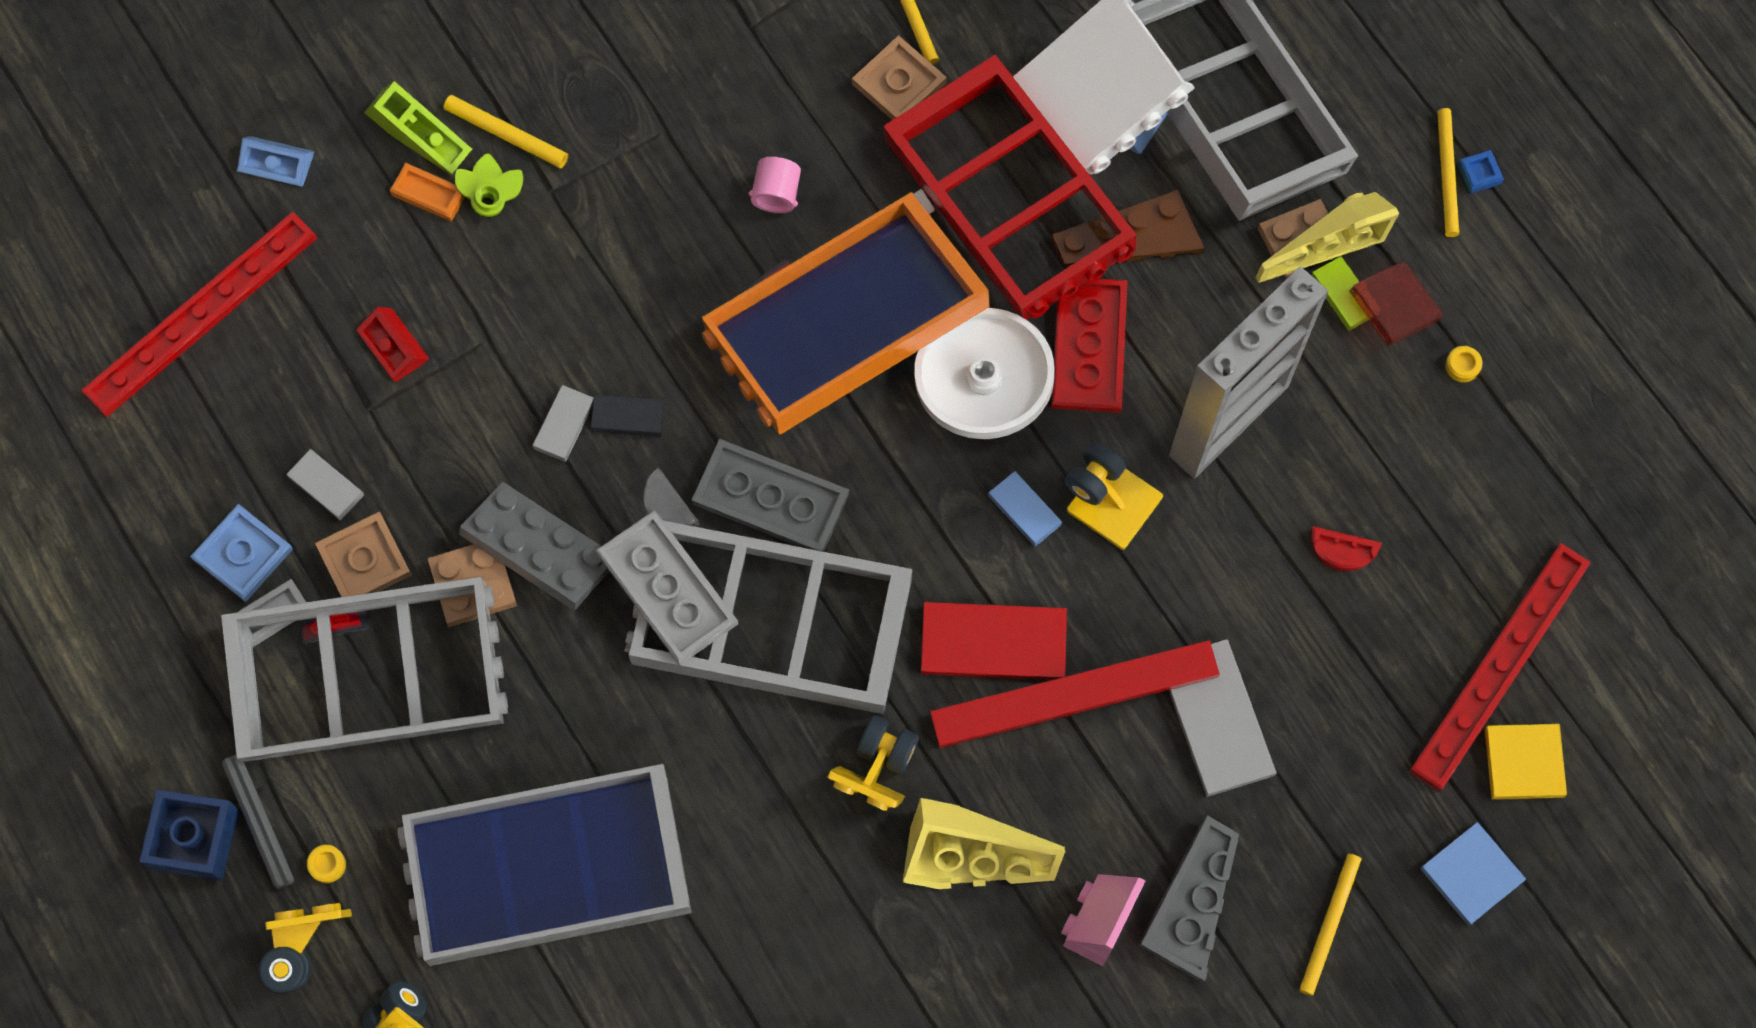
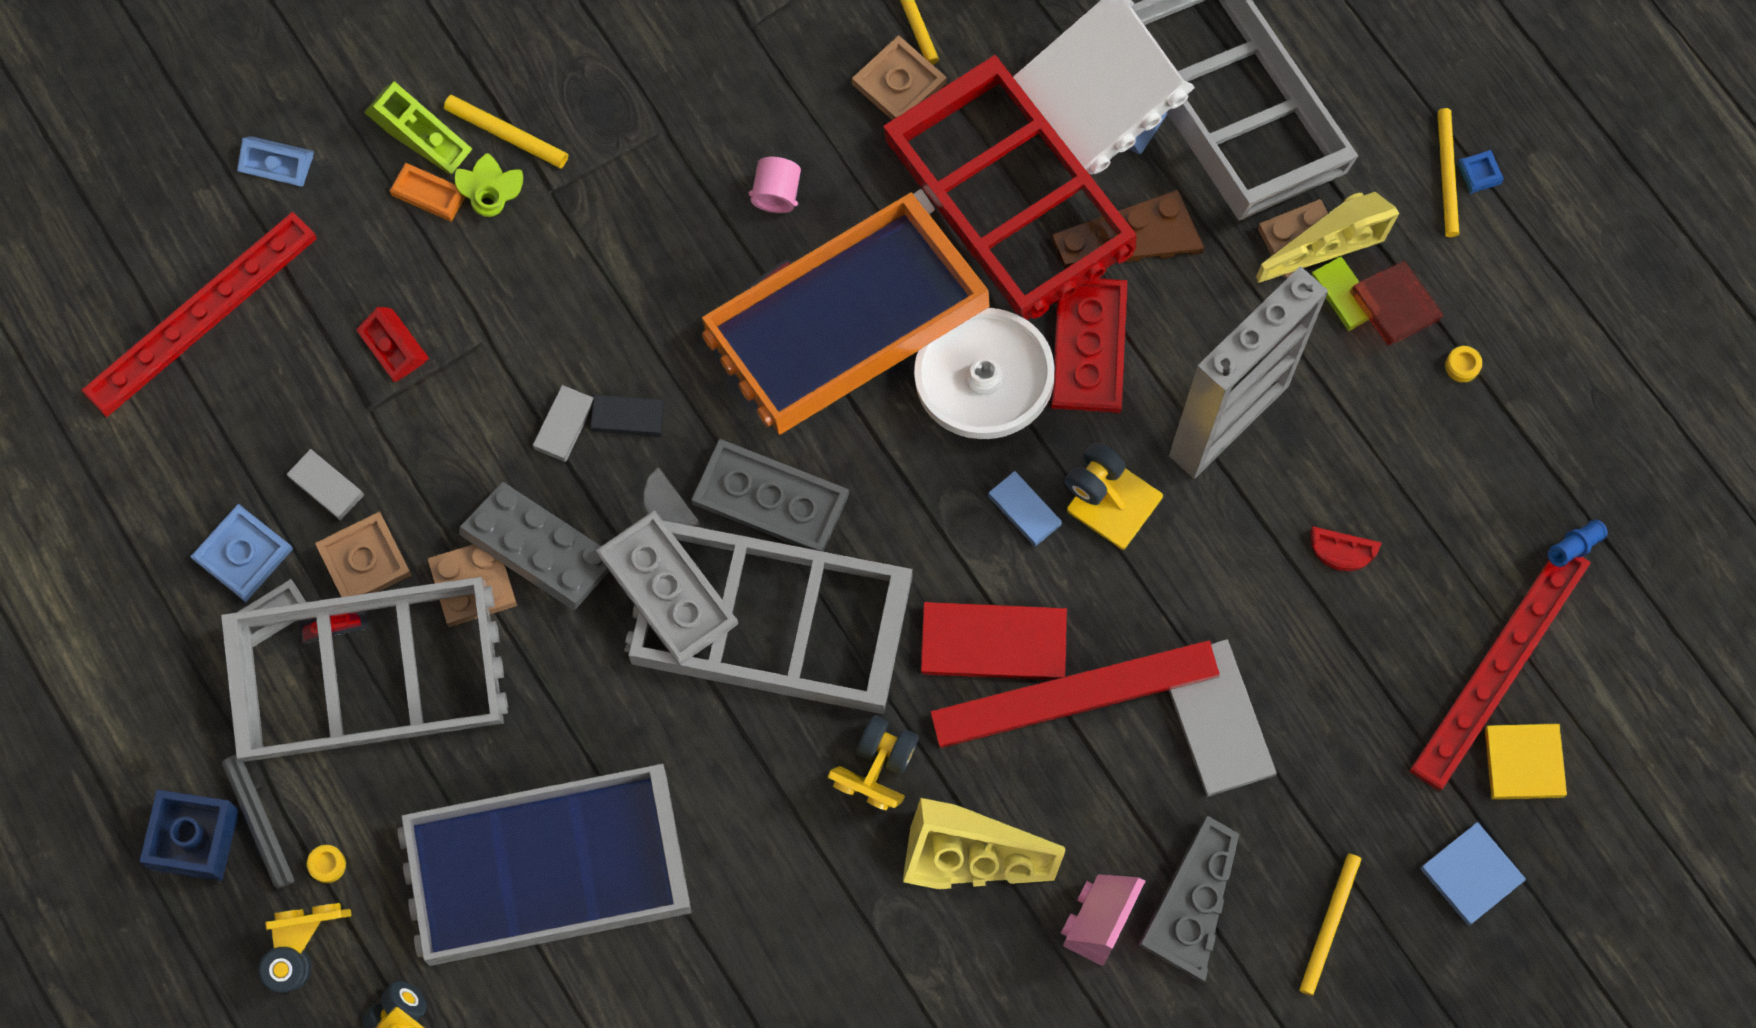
(1577, 543): none -> blue pin

